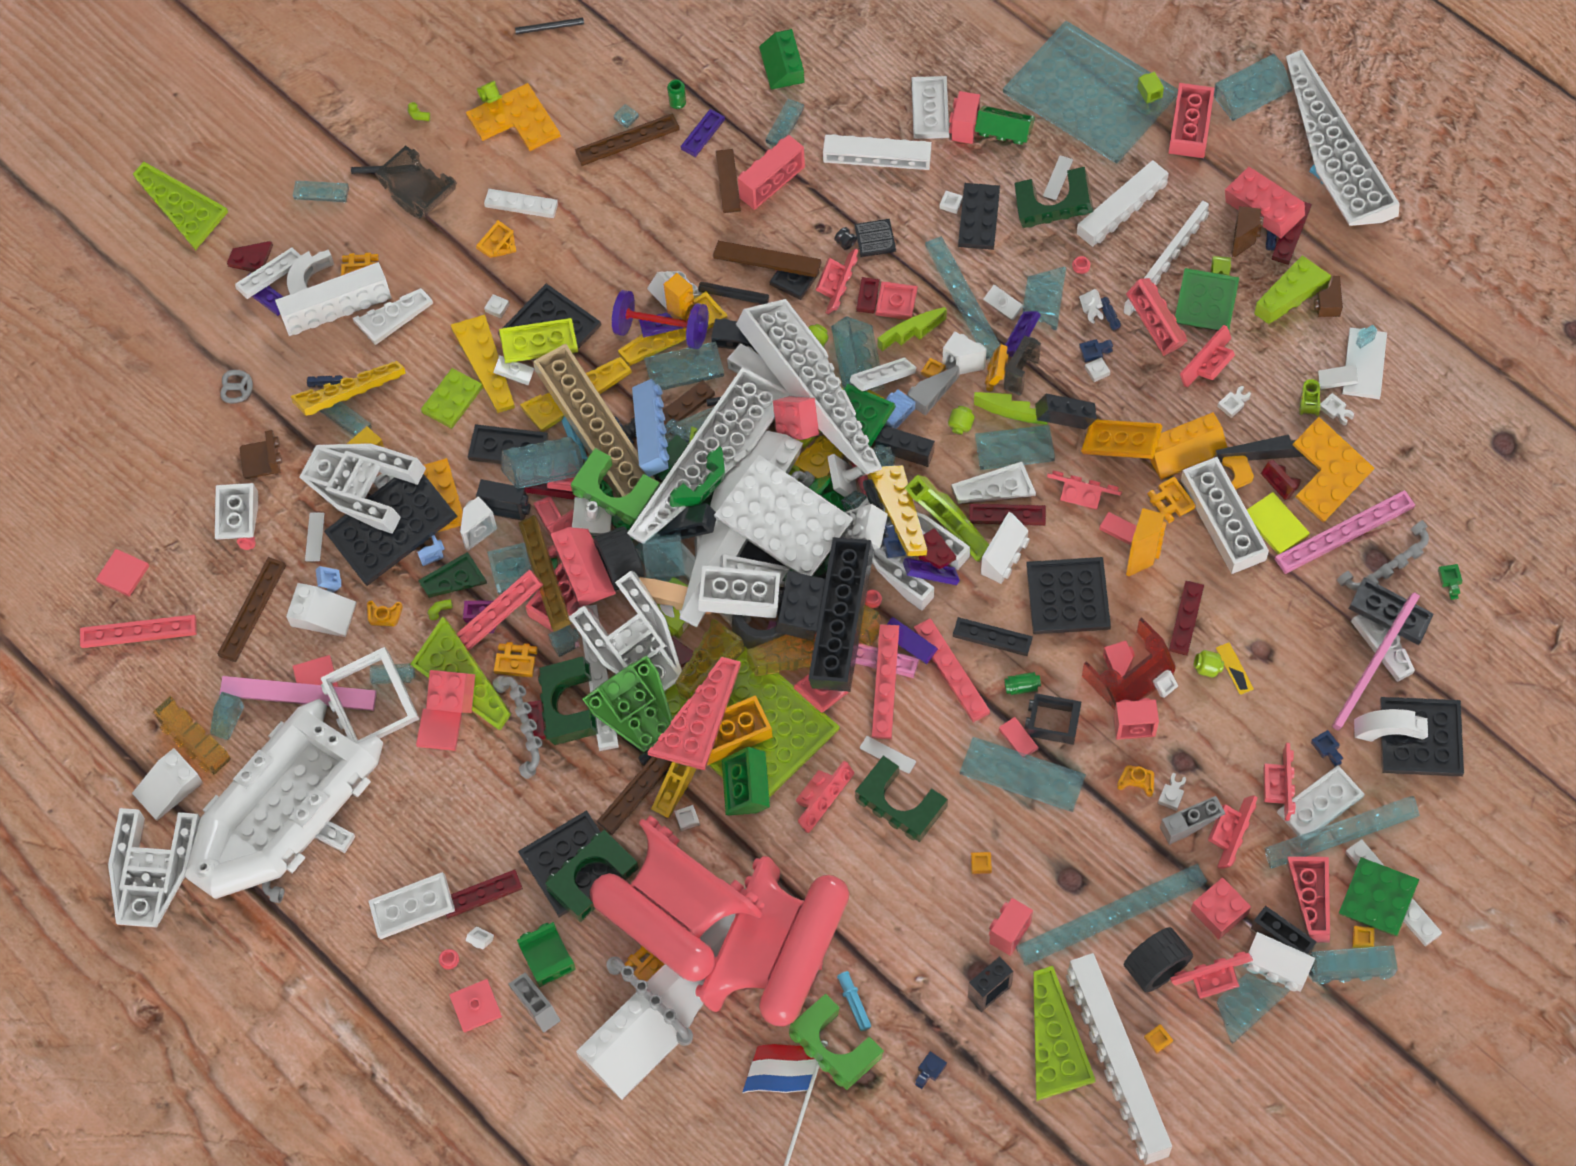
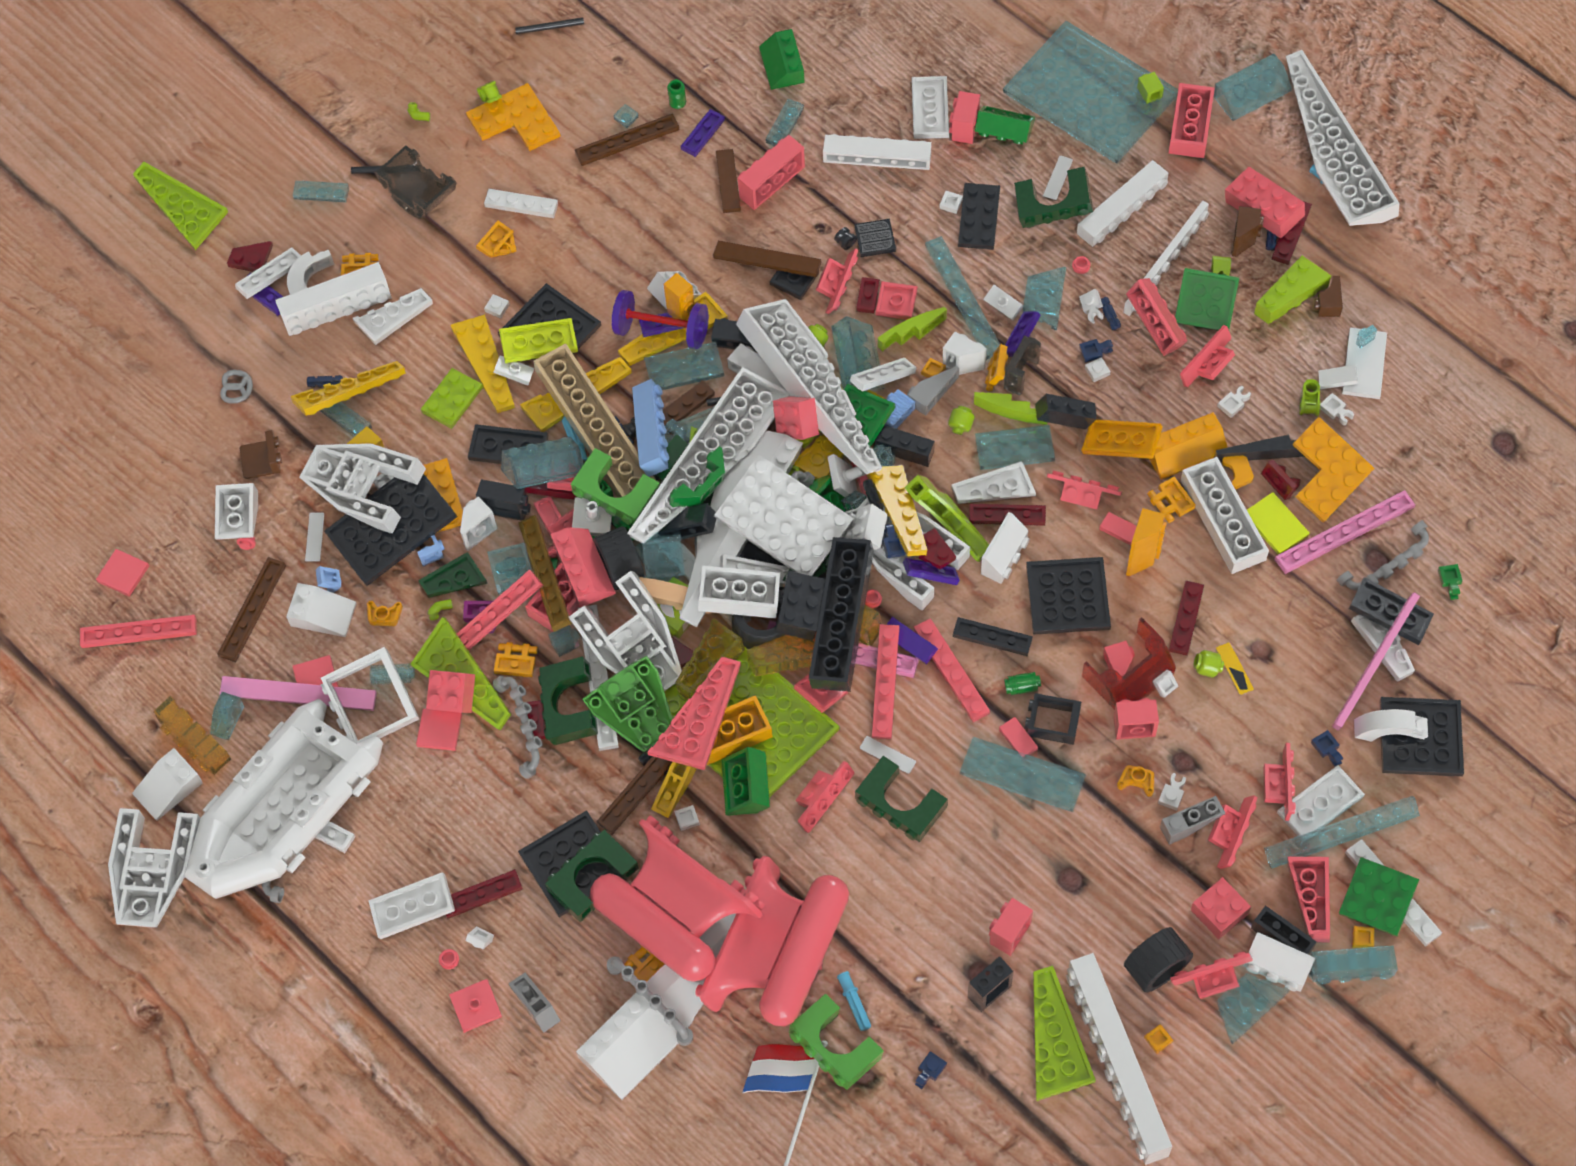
(545, 954): green panel -> none
(734, 293): black axle -> none
(981, 863): light orange tile -> none
(1111, 914): clear light blue plate -> none

